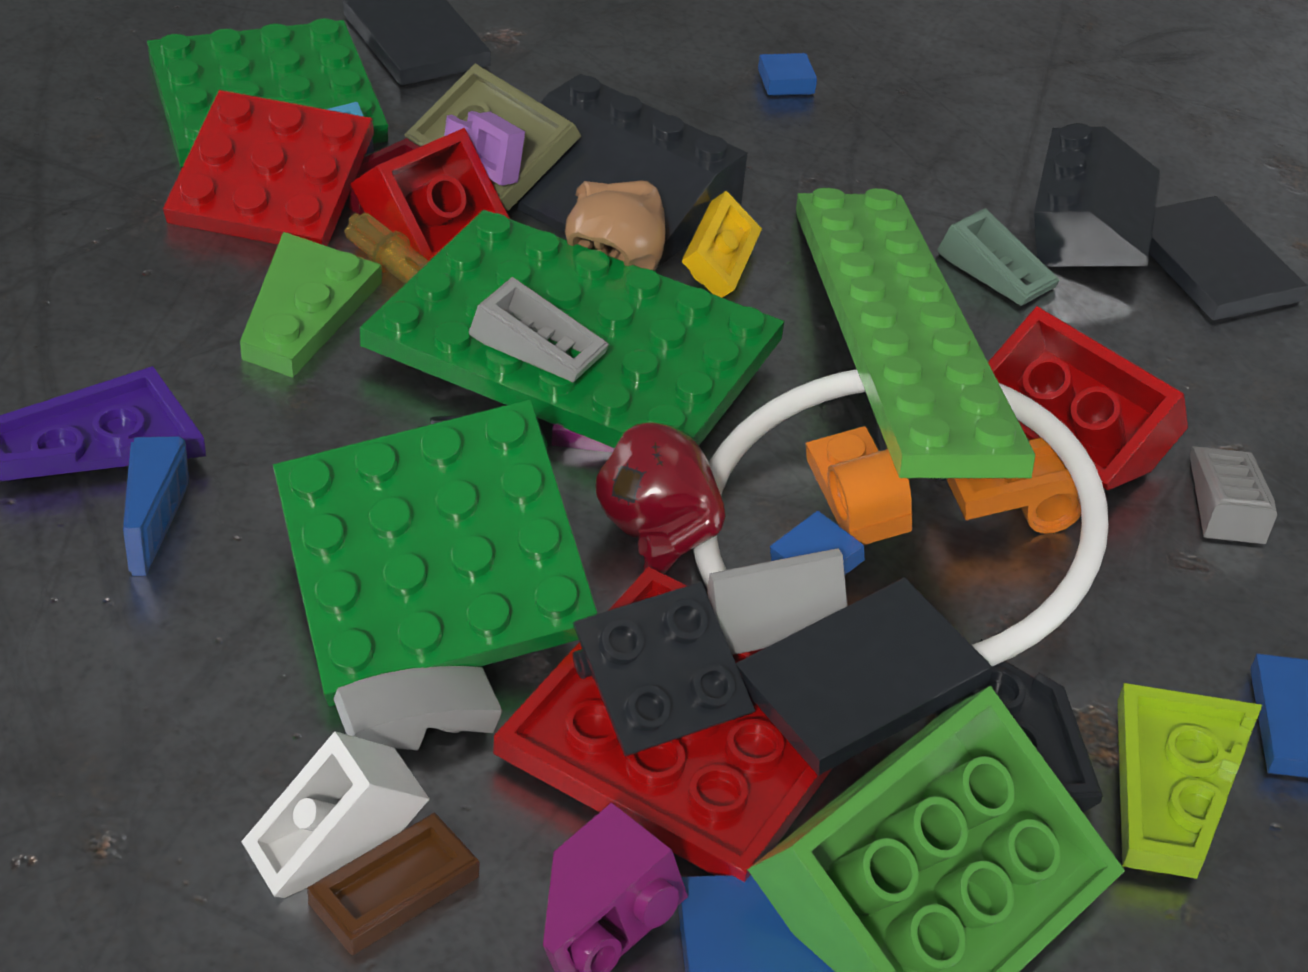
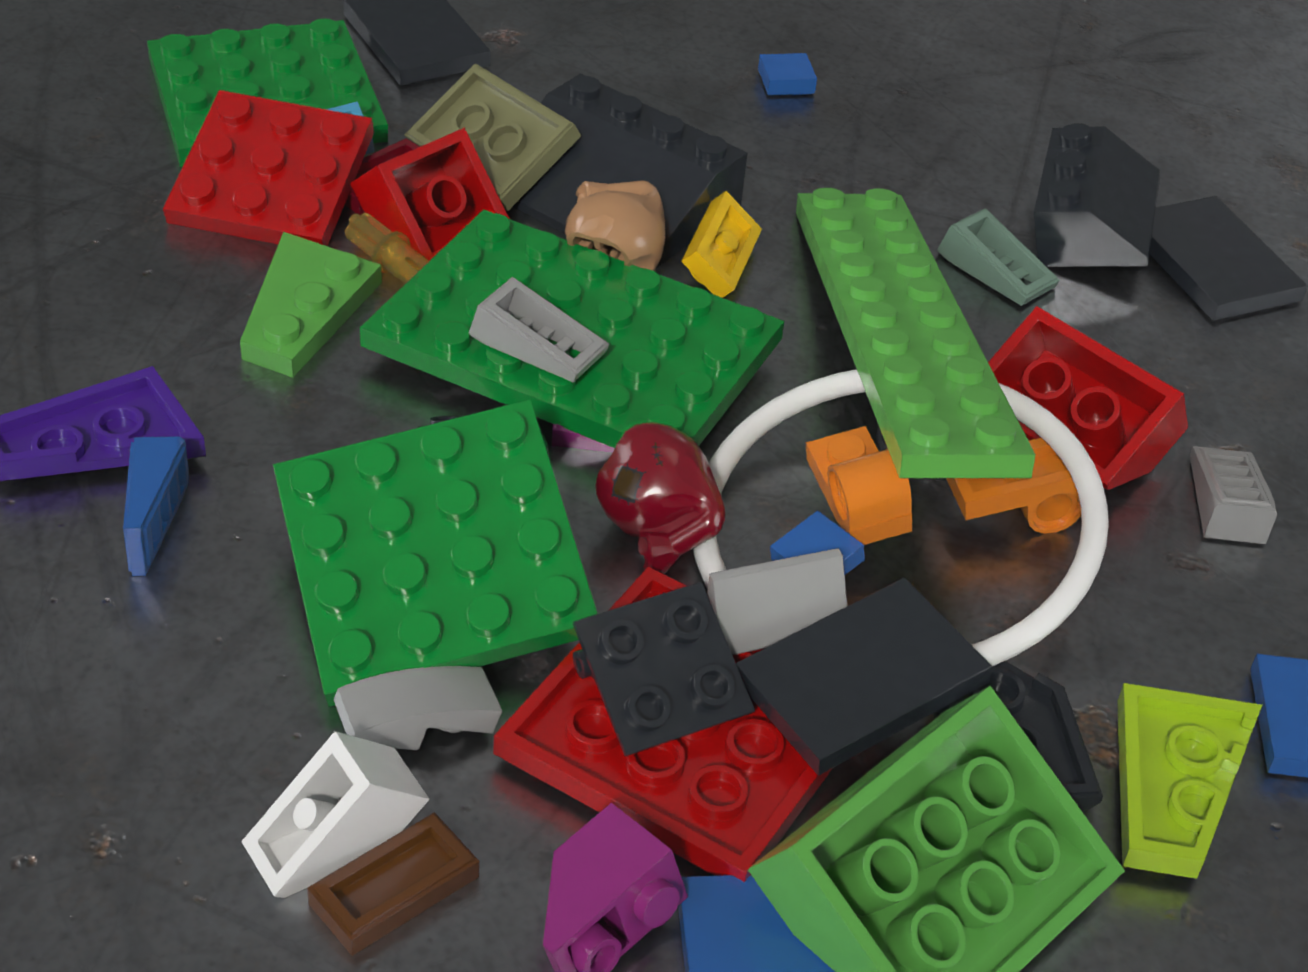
(496, 143): medium lavender plate -> none

